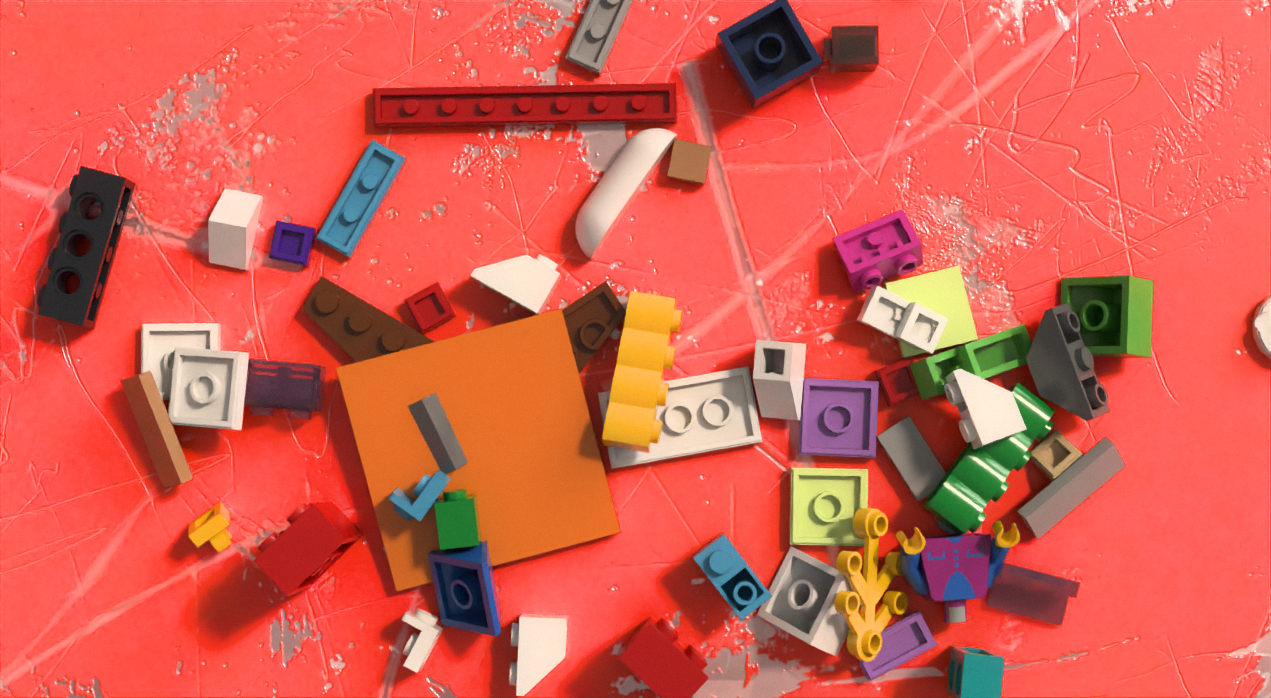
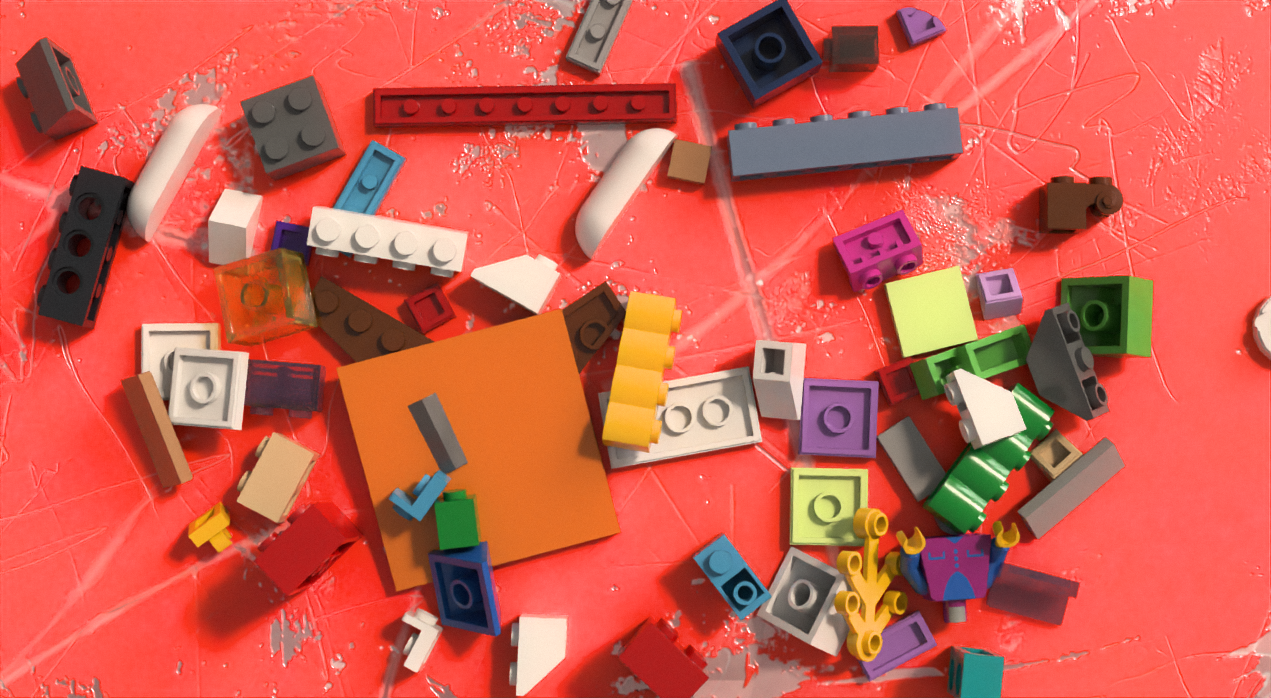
(54, 91): none -> slope
(169, 167): none -> brick
(265, 297): none -> brick
(276, 476): none -> tan brick
(293, 128): none -> dark grey brick
(387, 238): none -> white brick
(844, 143): none -> sand blue brick
(902, 319): white slope -> none
(919, 25): none -> medium lavender tile
(999, 293): none -> lavender slope
(1065, 203): none -> reddish brown brick

